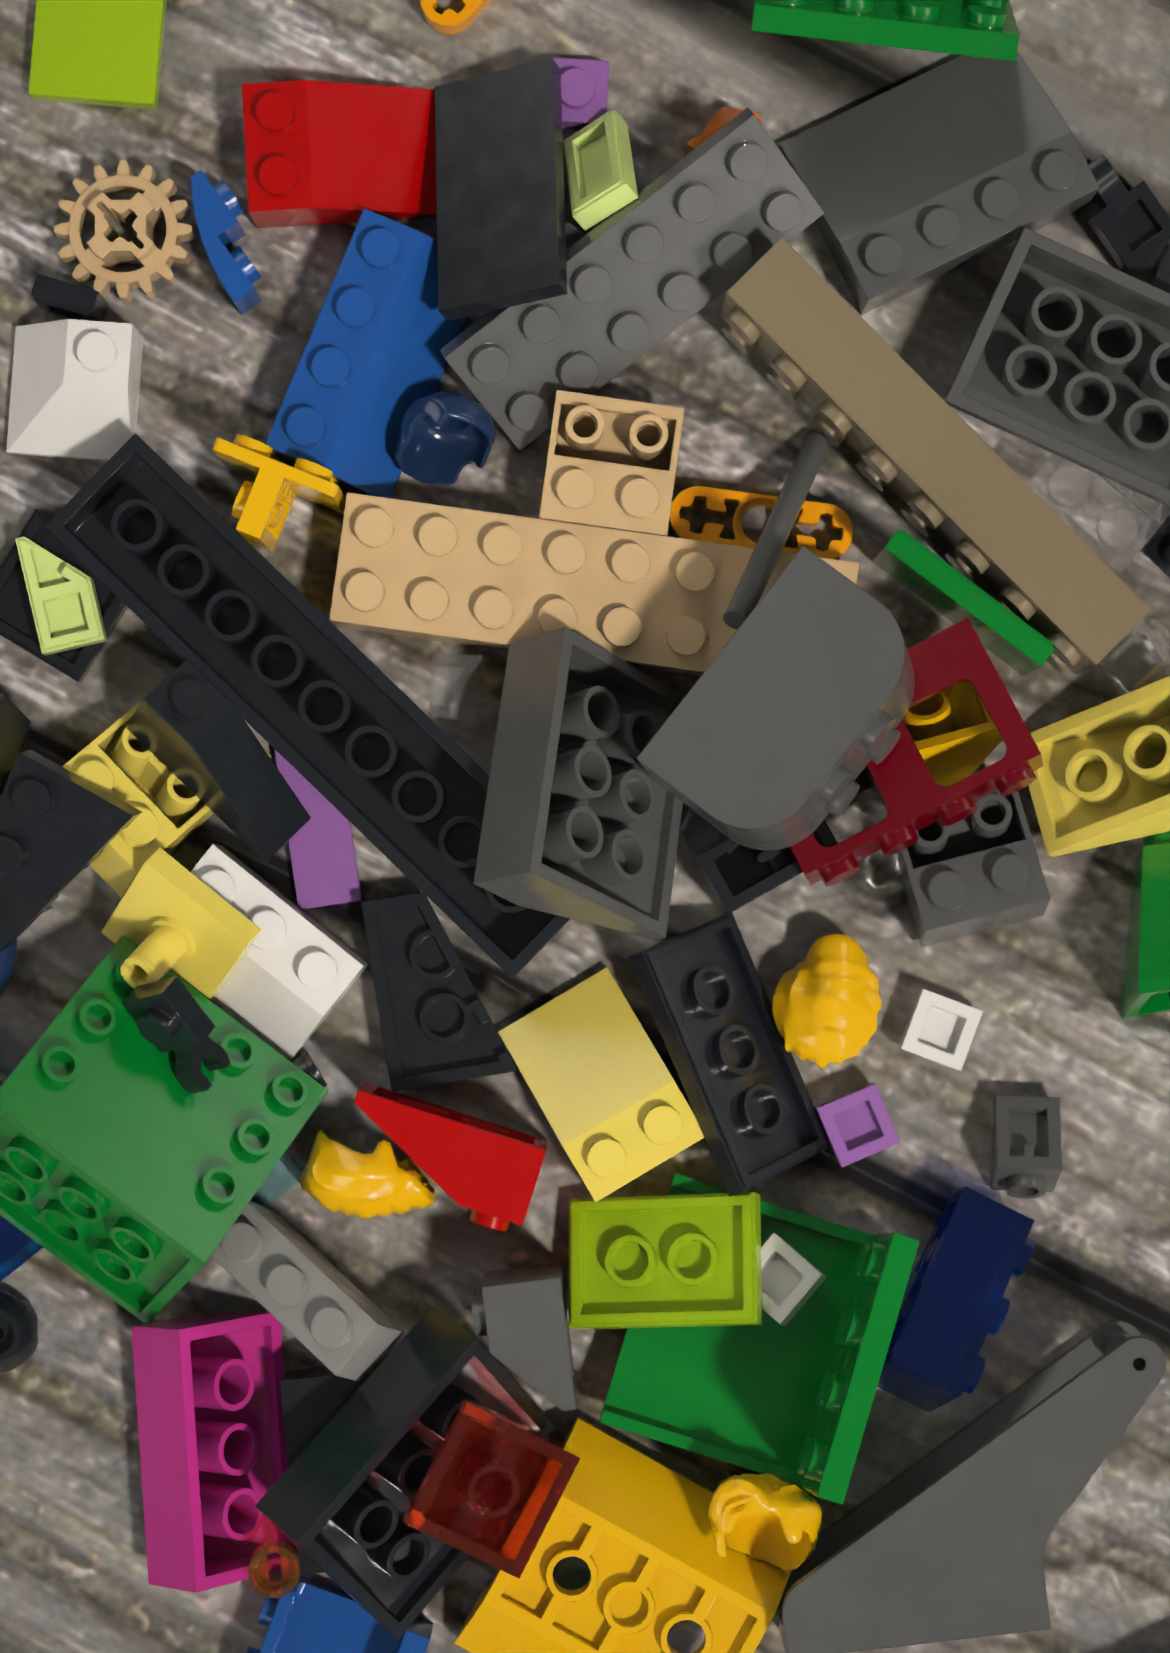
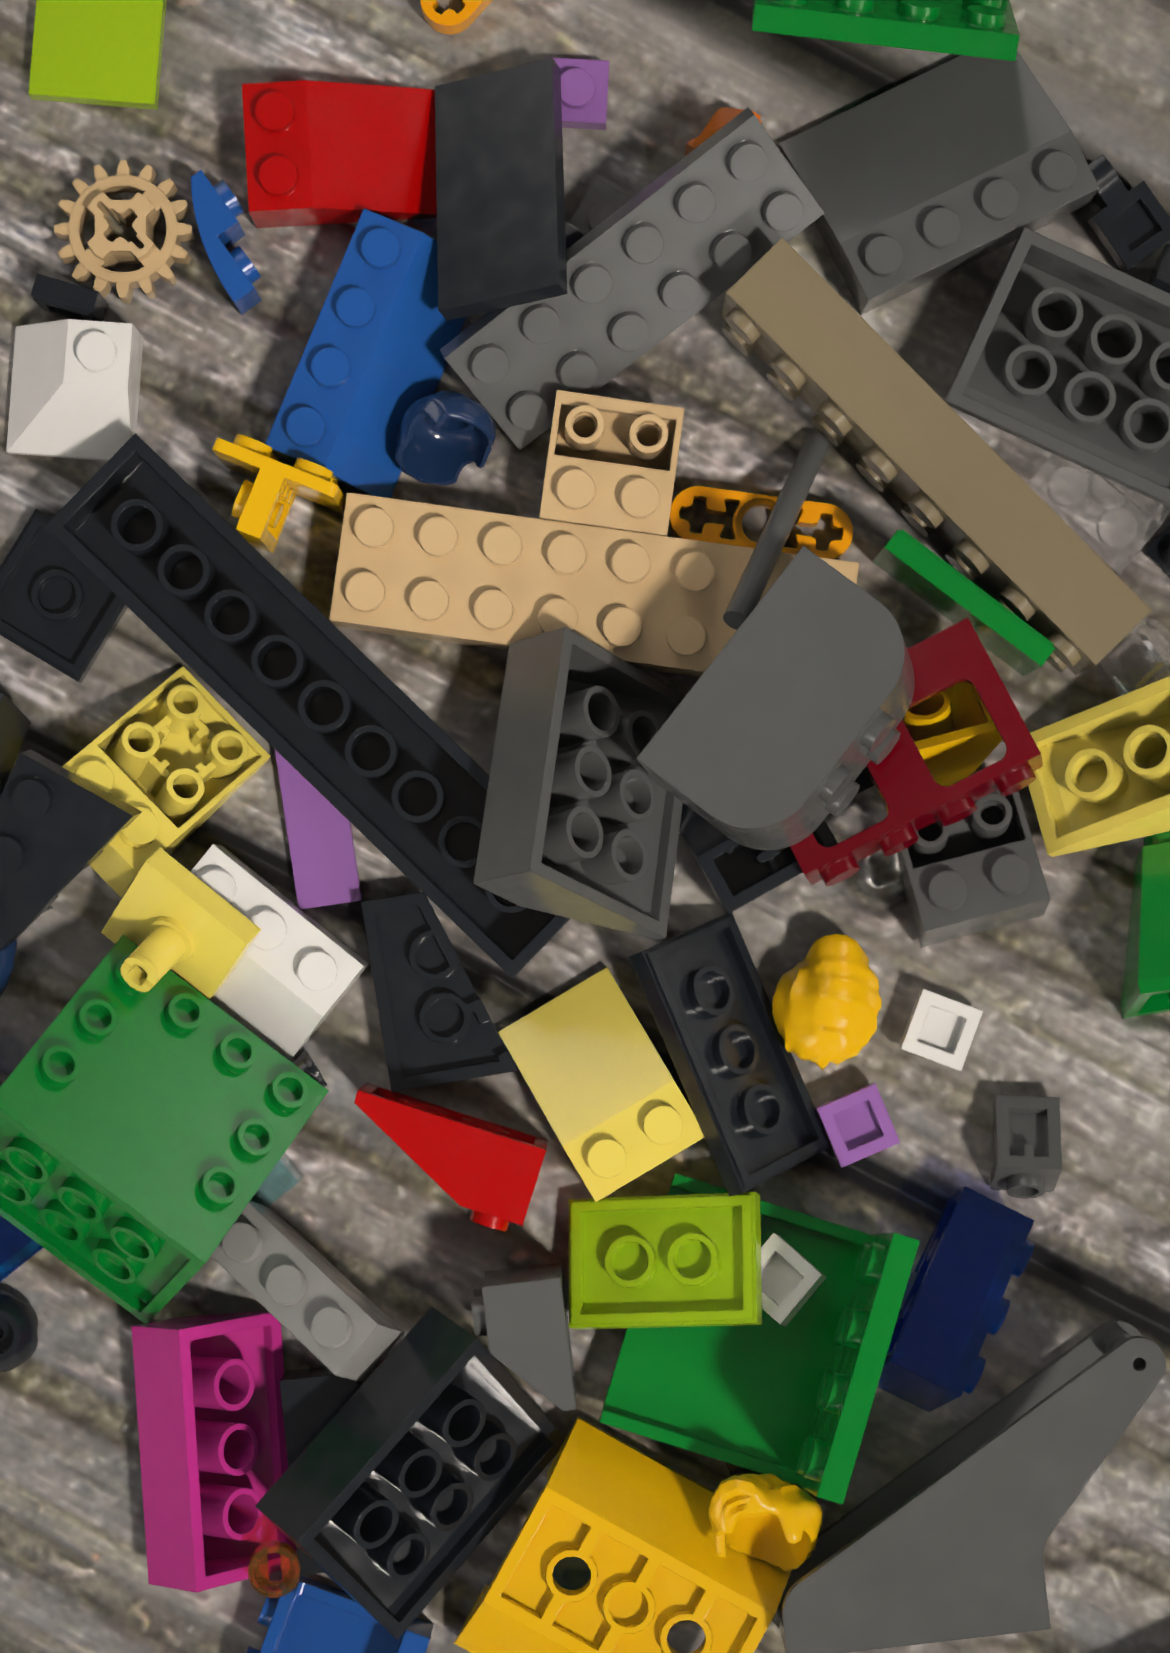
(60, 600): yellowish green tile -> none
(176, 1022): black plate -> none
(219, 759): black slope -> none
(364, 1182): yellow hair -> none
(456, 687): clear slope -> none
(492, 1487): clear red slope -> none
(600, 169): yellowish green tile -> none

